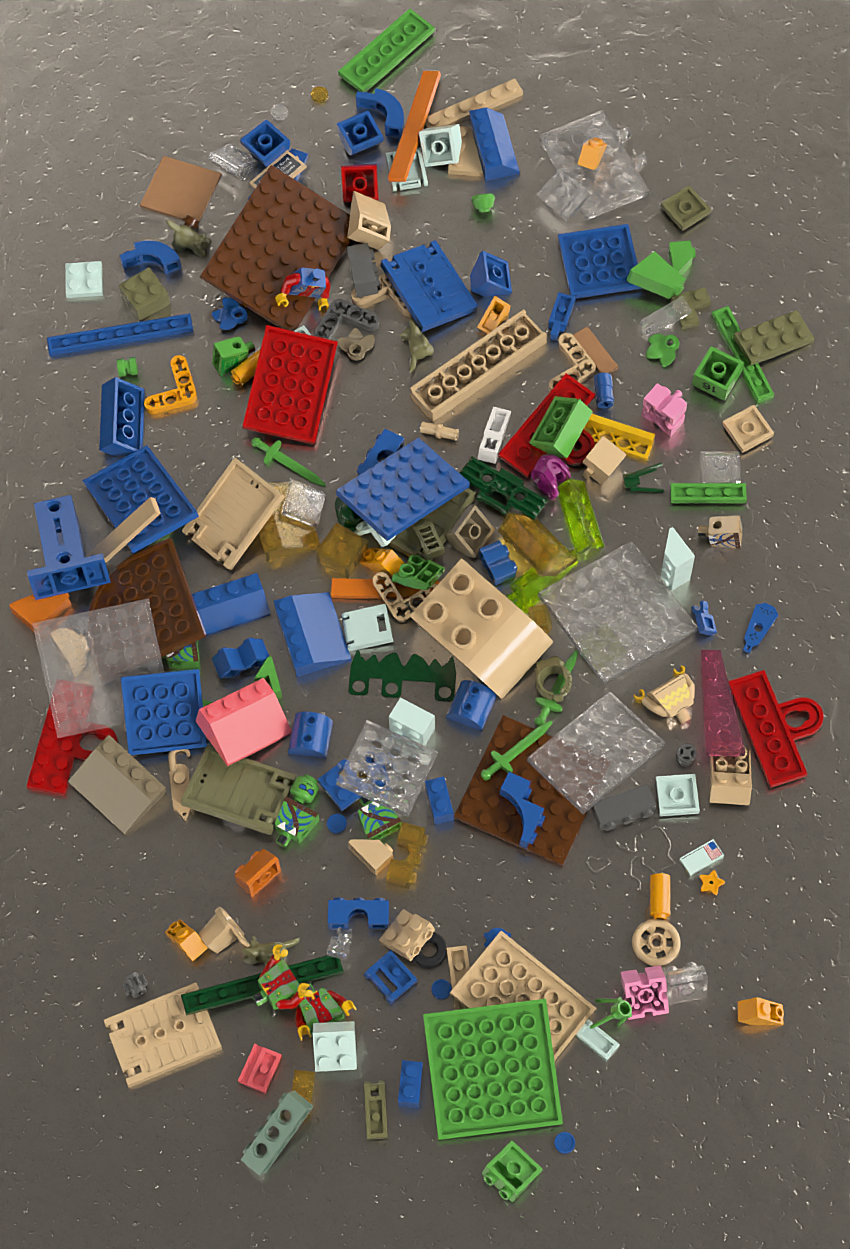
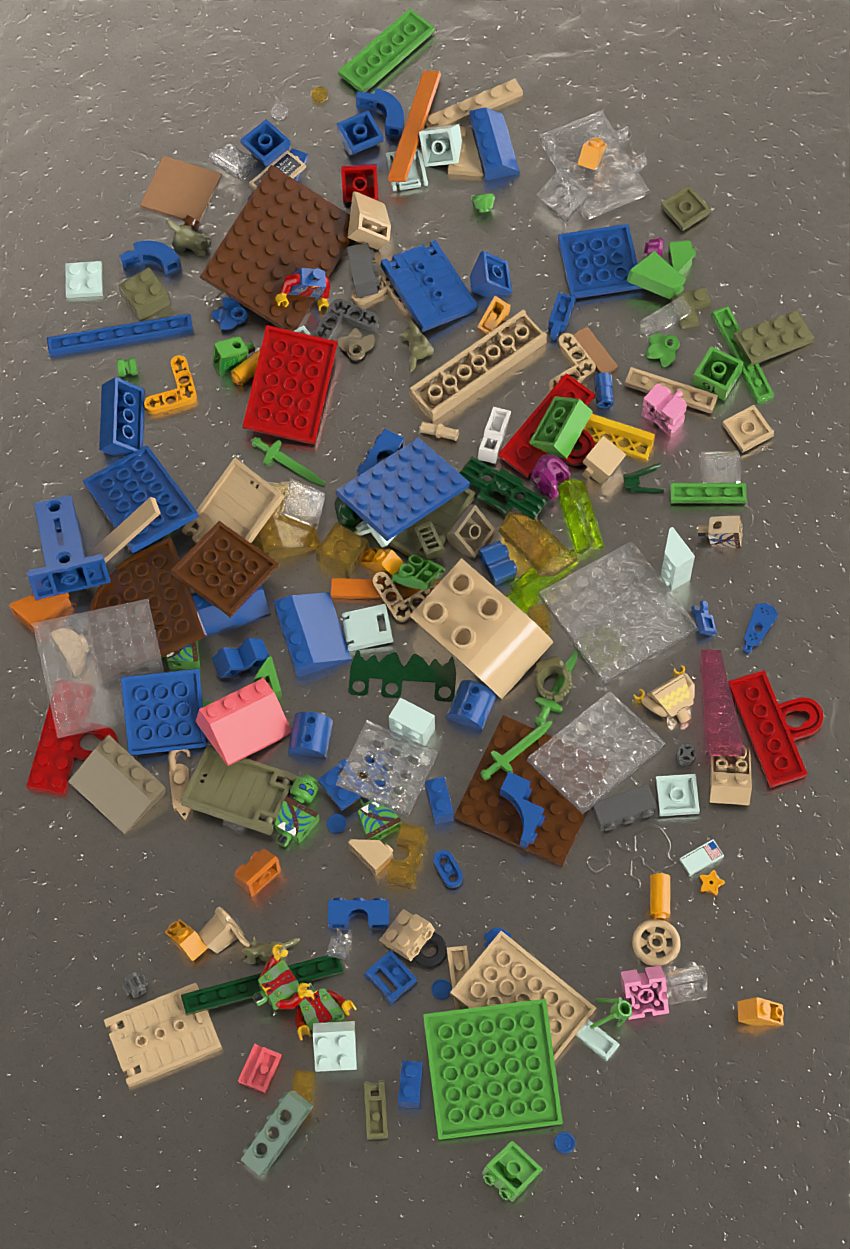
(224, 569): none -> reddish brown plate
(449, 869): none -> blue plate
(654, 244): none -> magenta cone
(692, 396): none -> tan plate

